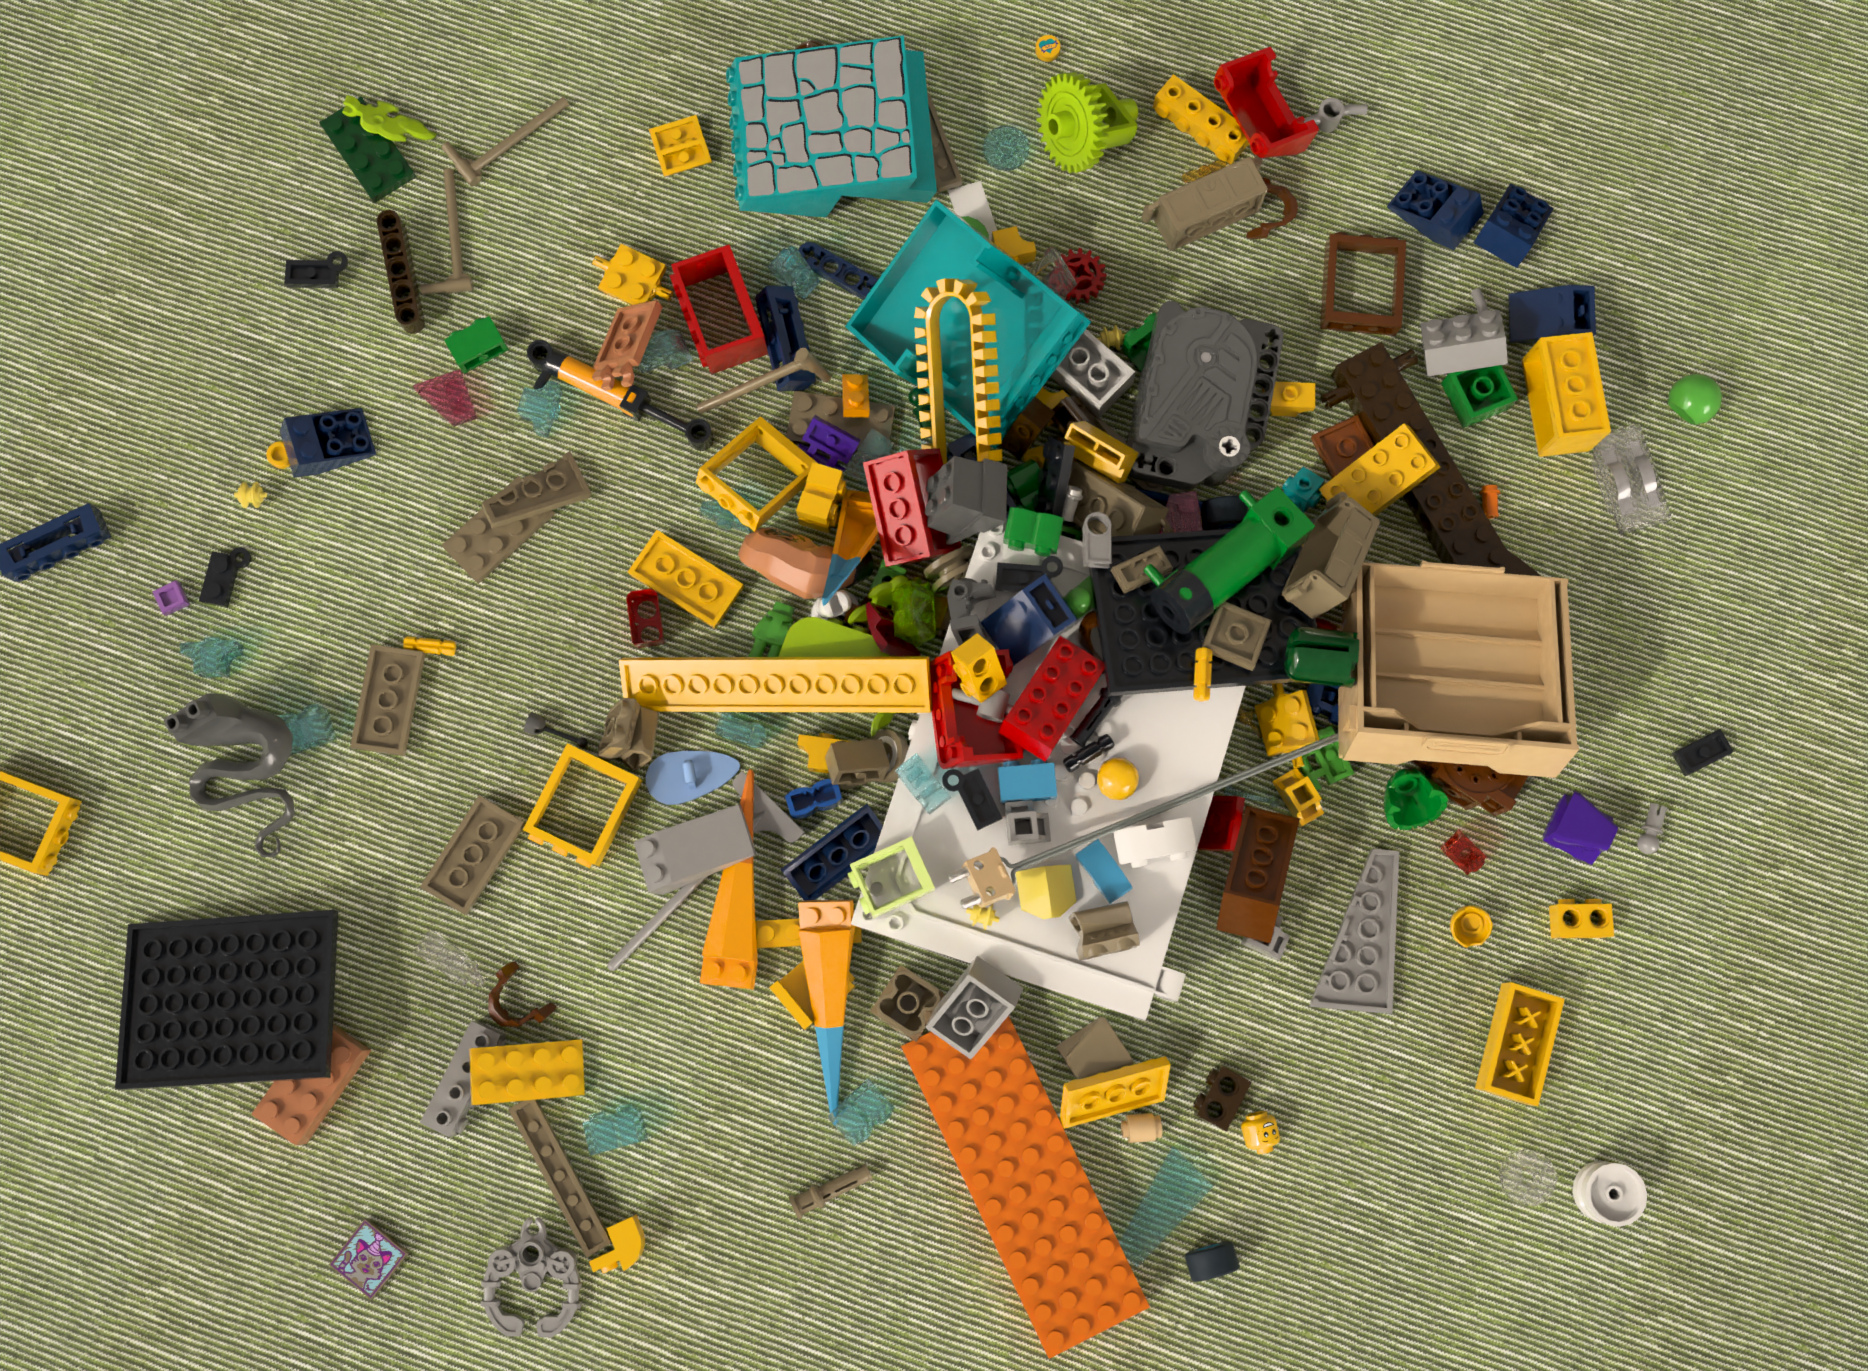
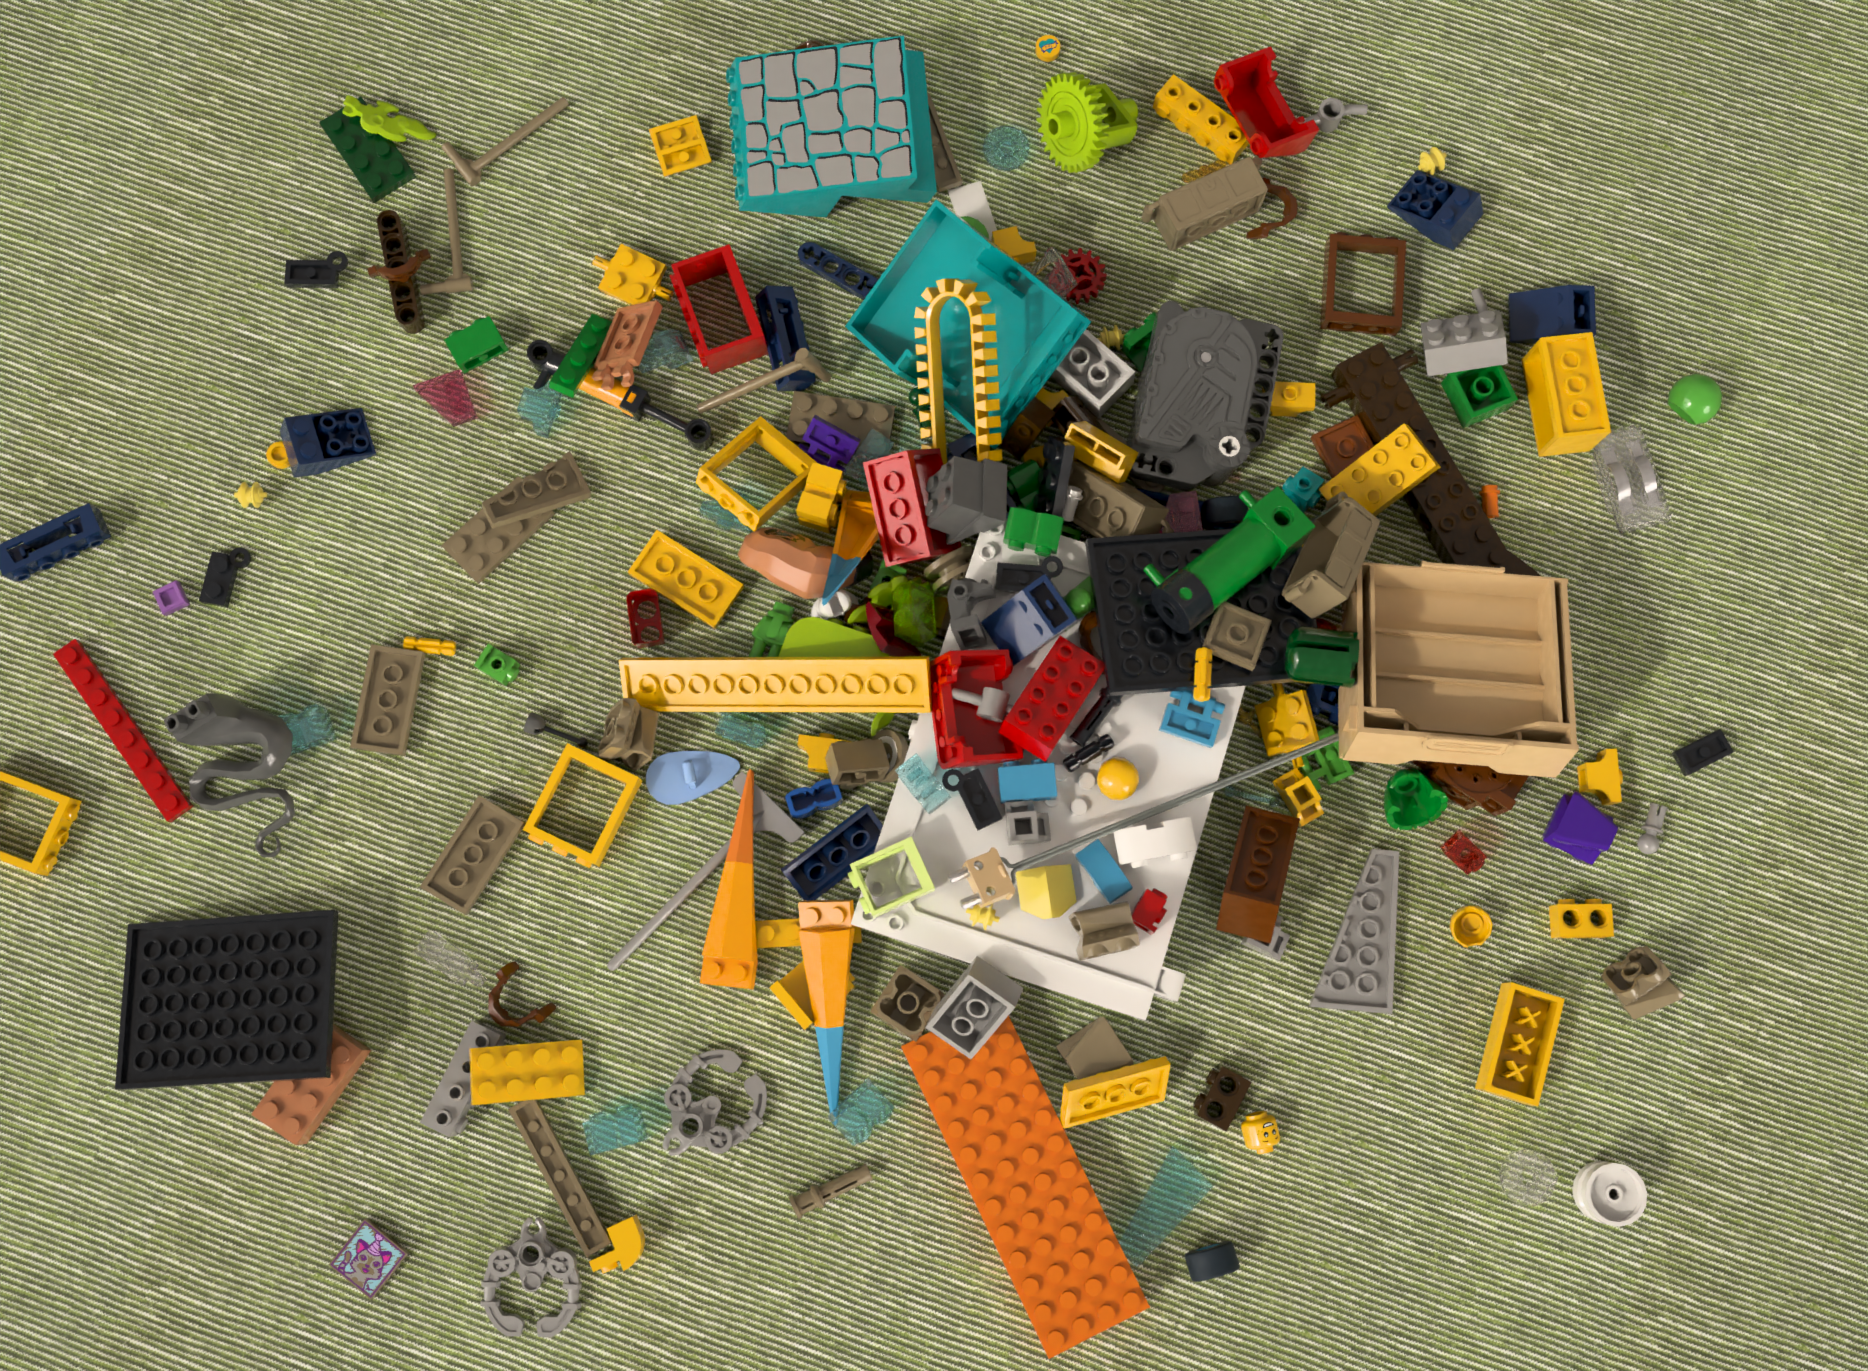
(123, 730): none -> red plate
(212, 656): clear light blue brick -> none
(402, 272): none -> reddish brown helmet
(488, 660): none -> bright green brick
(580, 356): none -> green plate
(679, 1101): none -> light grey piece
(694, 849): light grey slope -> none
(793, 270): clear light blue brick -> none
(855, 395): light orange plate -> none
(978, 668): yellow brick -> none
(1097, 546): light grey piece -> none
(1131, 572): dark tan plate -> none
(1141, 1127): tan brick -> none
(1149, 910): none -> red brick
(1190, 724): none -> dark azure plate
(1222, 824): red tile -> none
(1430, 161): none -> light yellow wheel
(1513, 225): dark blue slope -> none
(1602, 777): none -> yellow brick
(1641, 983): none -> dark tan piece

